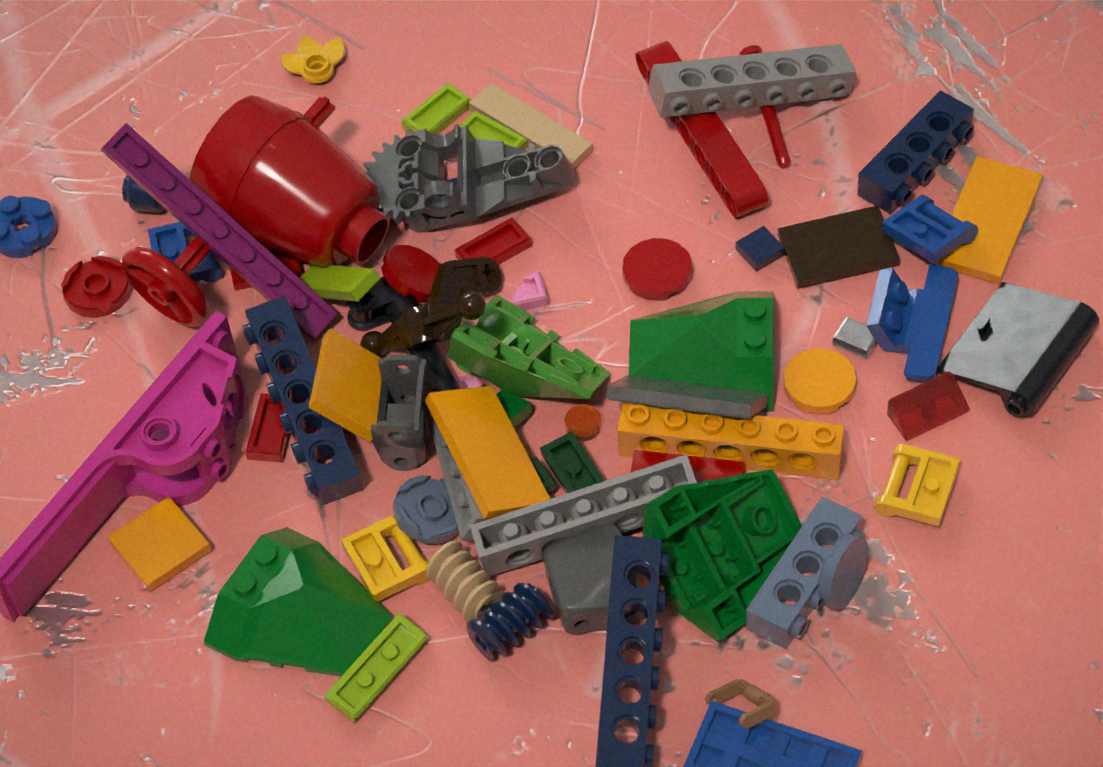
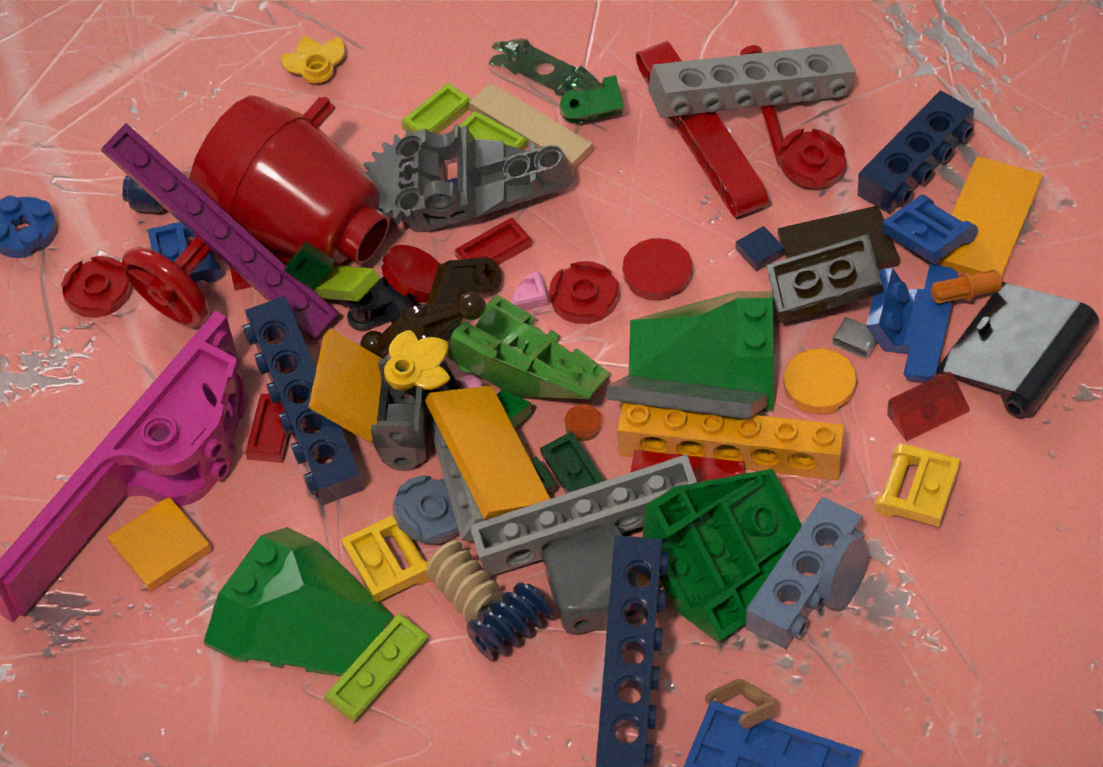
(309, 265): none -> dark green plate
(420, 360): none -> yellow plate
(559, 80): none -> clear green piece
(584, 292): none -> red tile
(592, 104): none -> green leg
(812, 158): none -> red tile
(824, 278): none -> dark brown tile
(966, 286): none -> orange axle

